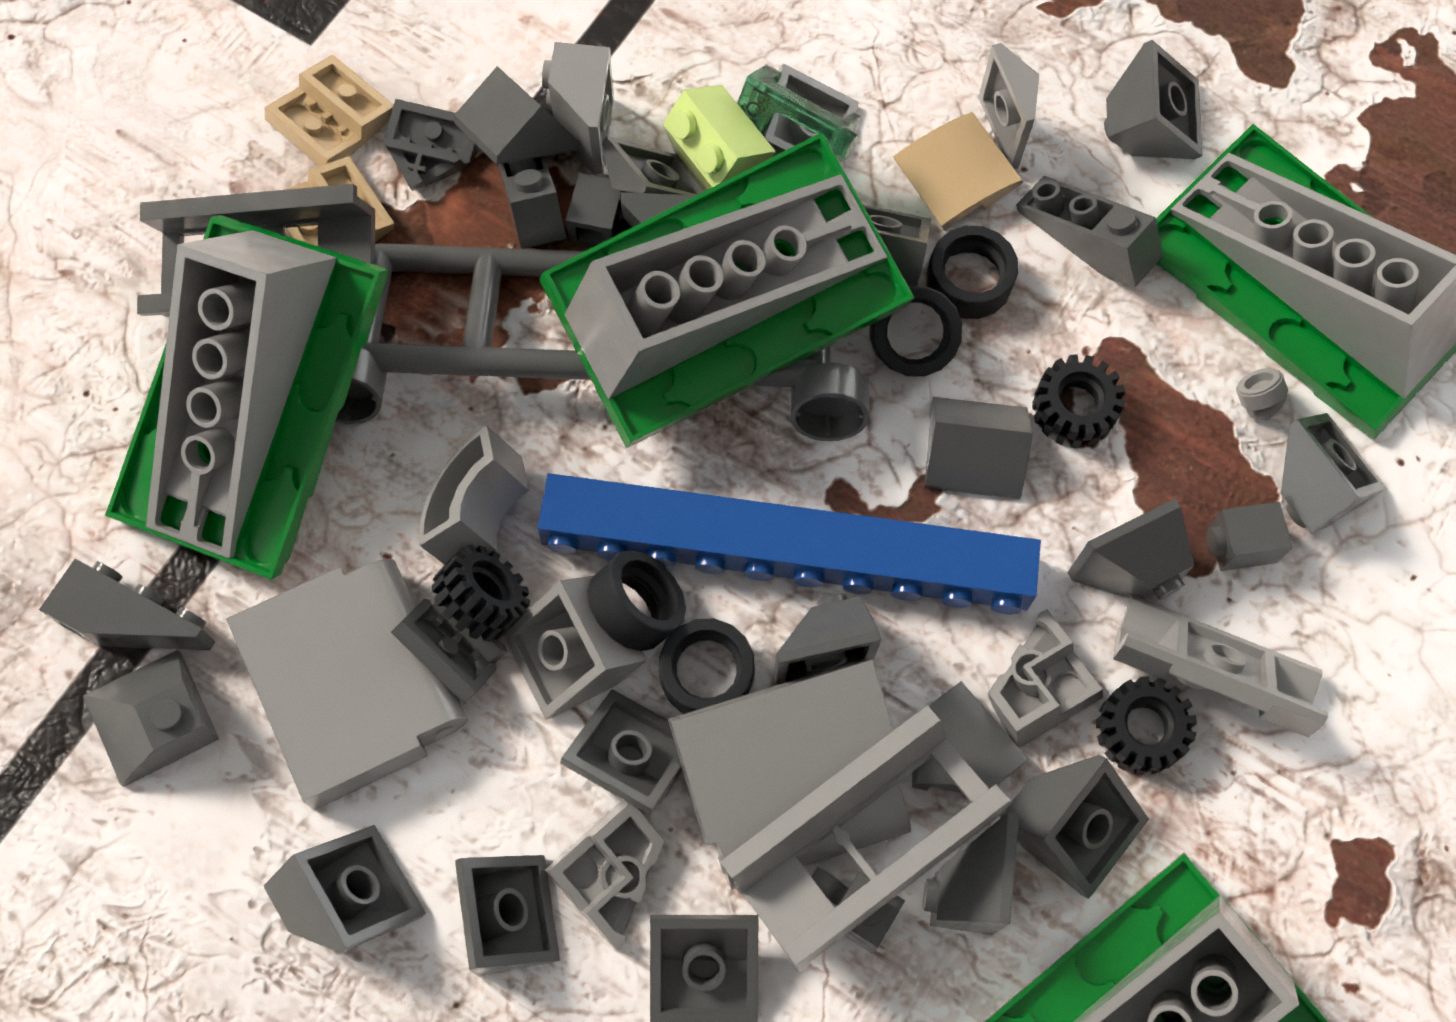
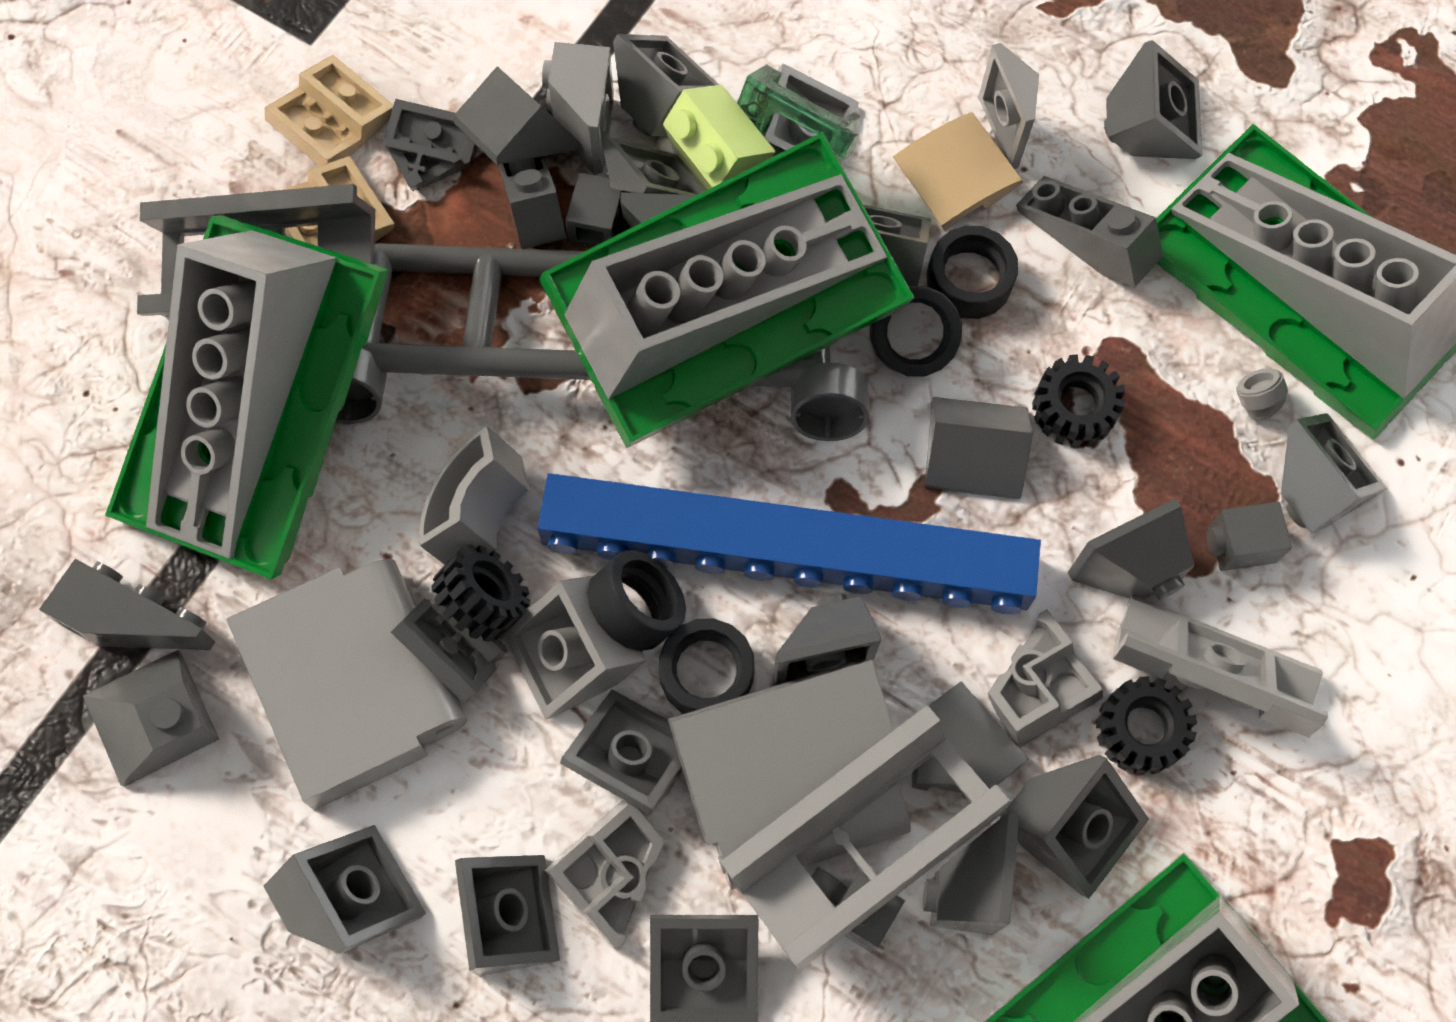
(652, 77): none -> dark grey slope

